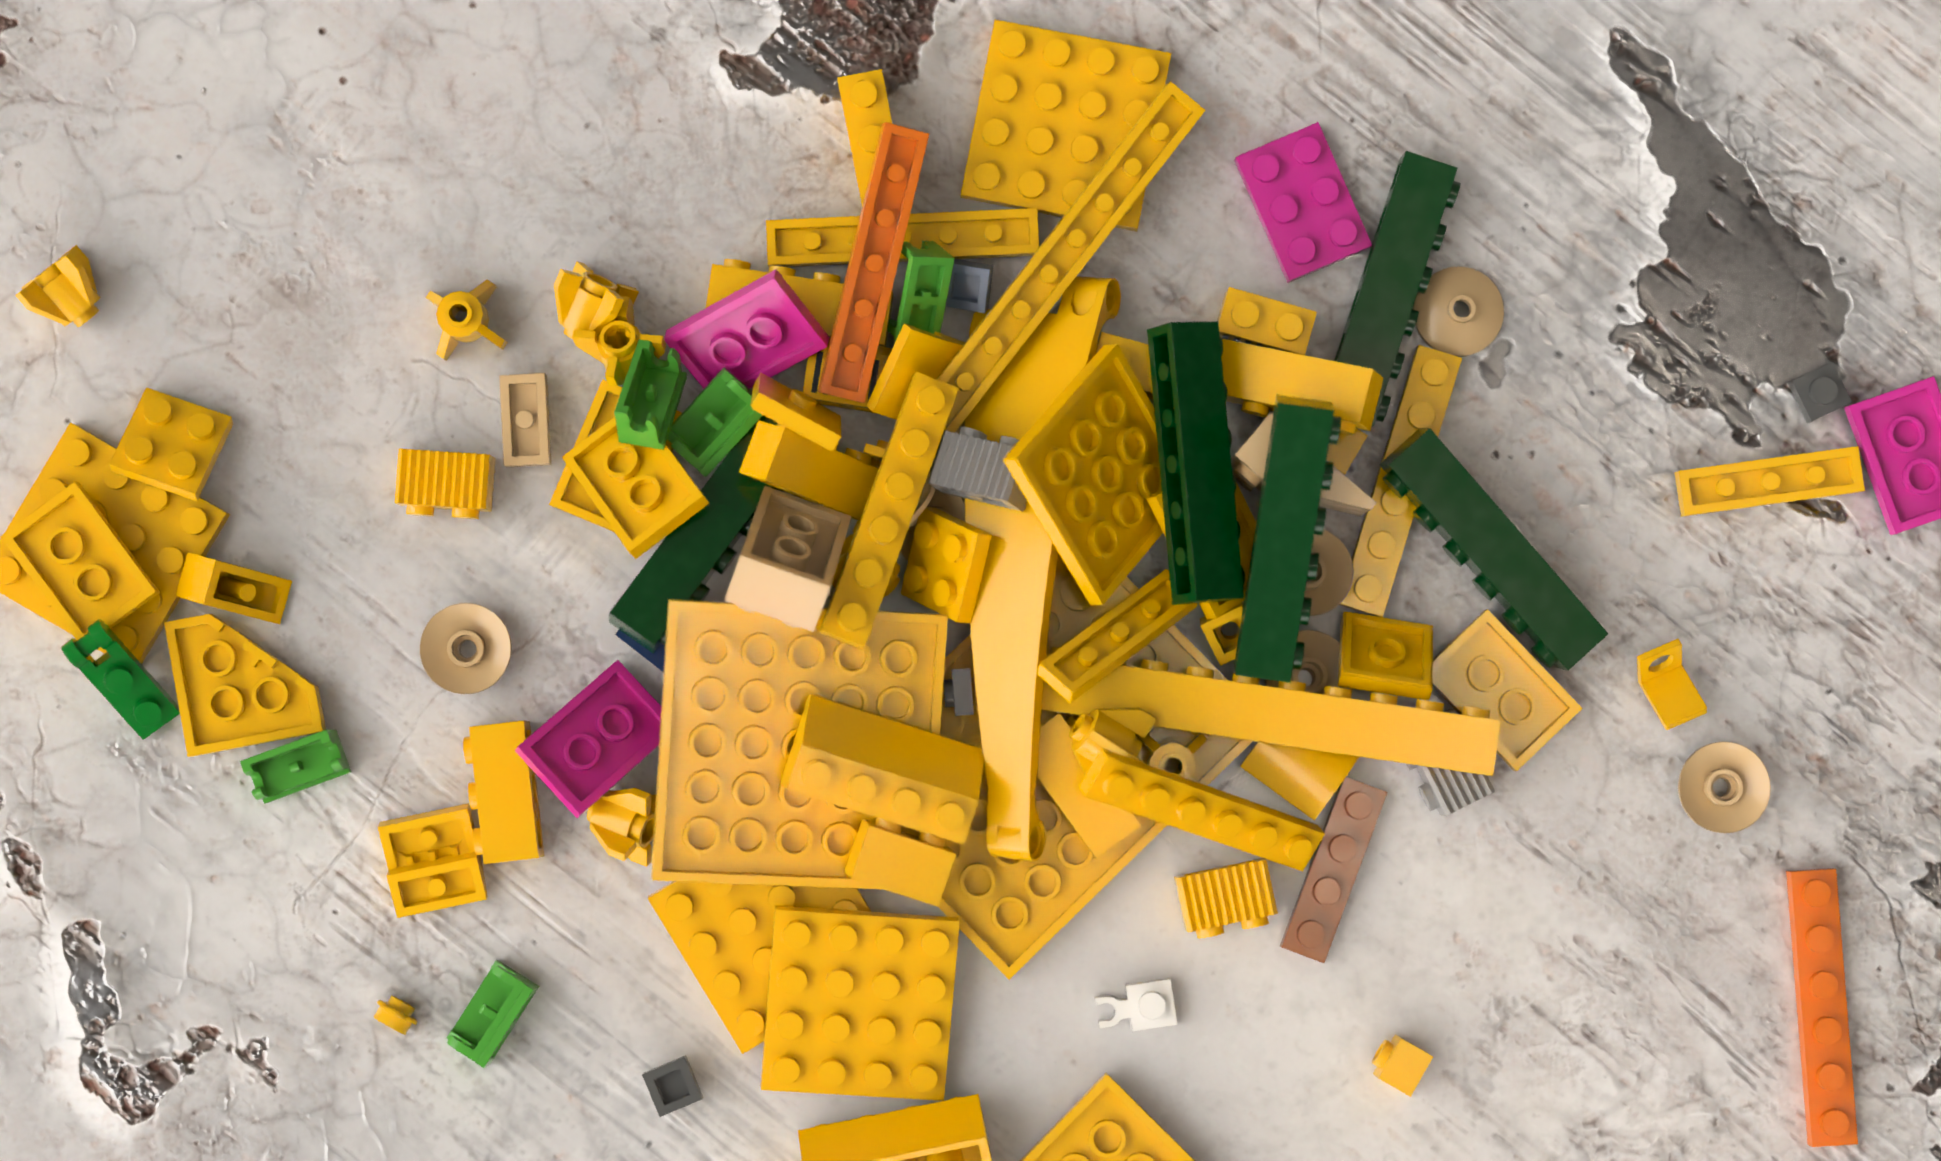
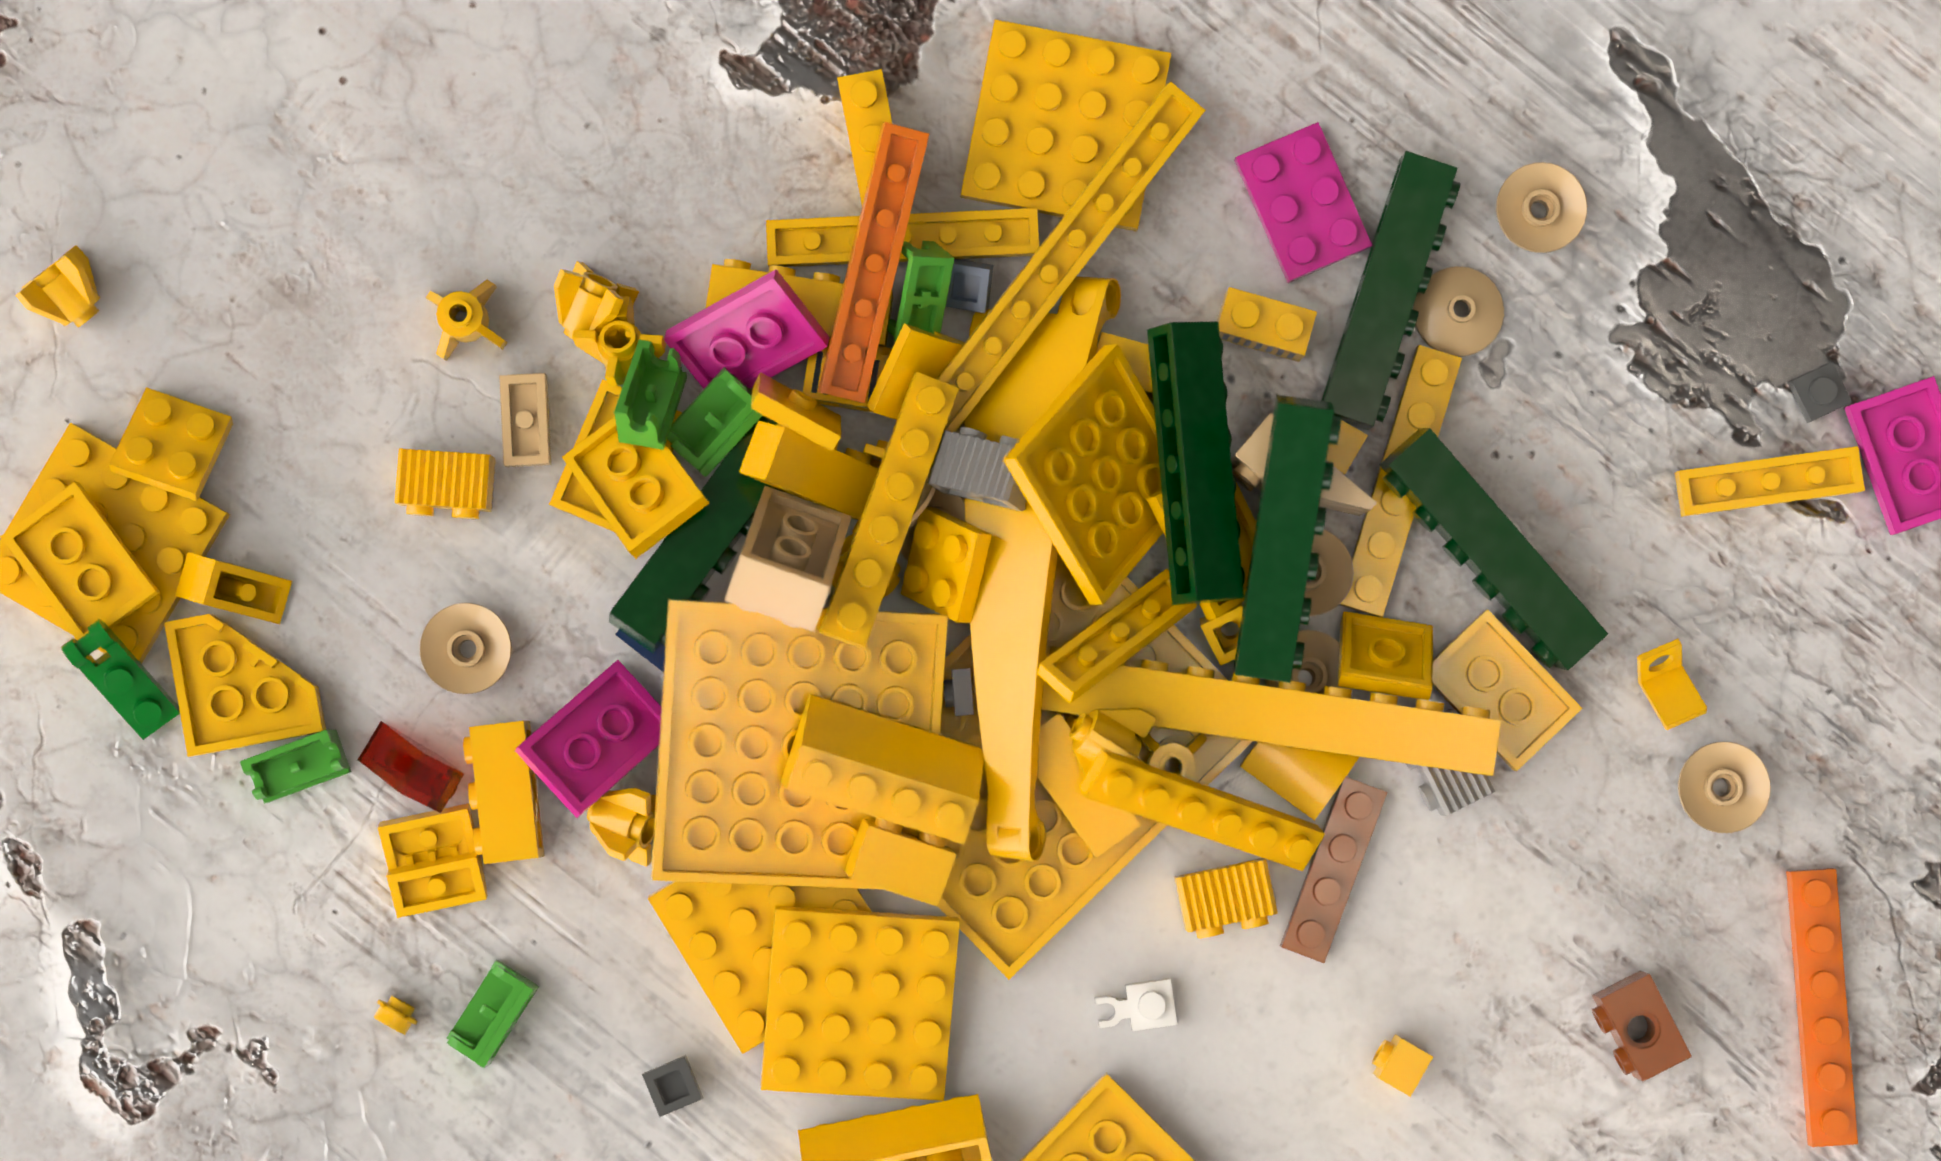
(410, 767): none -> clear red slope
(1259, 373): yellow brick -> none
(1559, 194): none -> tan dish
(1662, 1043): none -> dark orange brick

